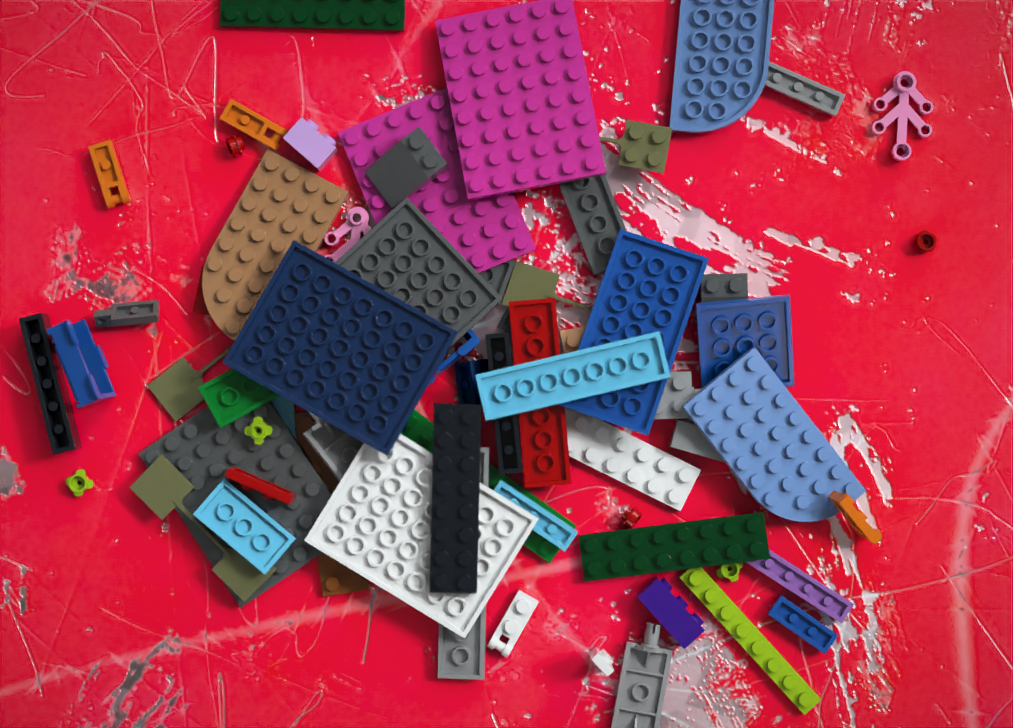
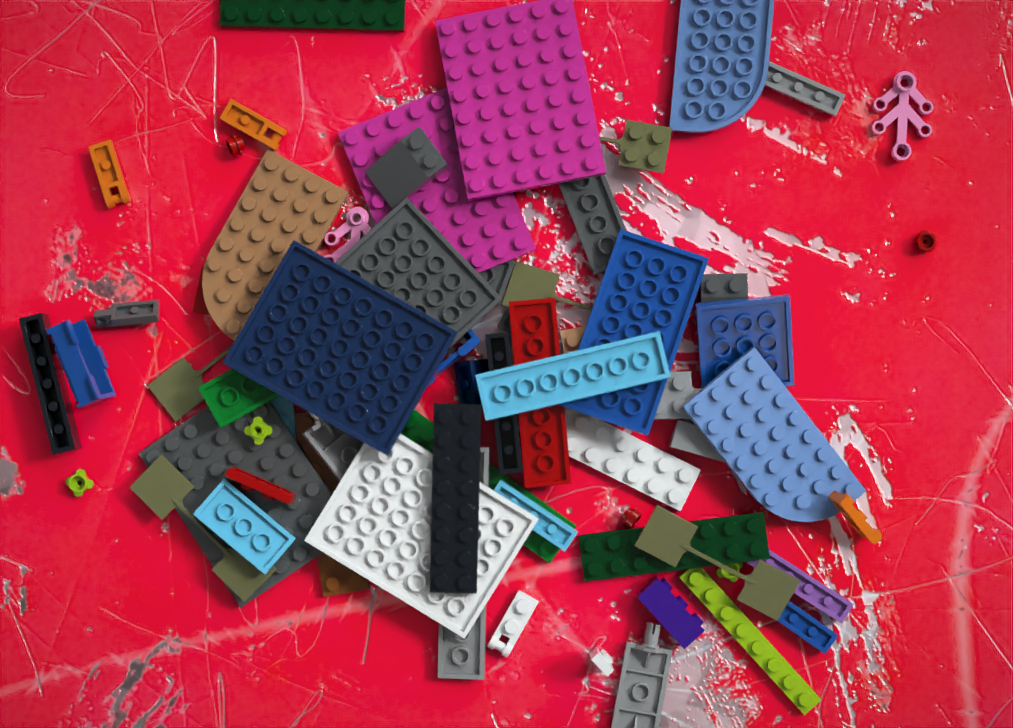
(311, 143): lavender brick -> none
(670, 537): none -> olive hinge

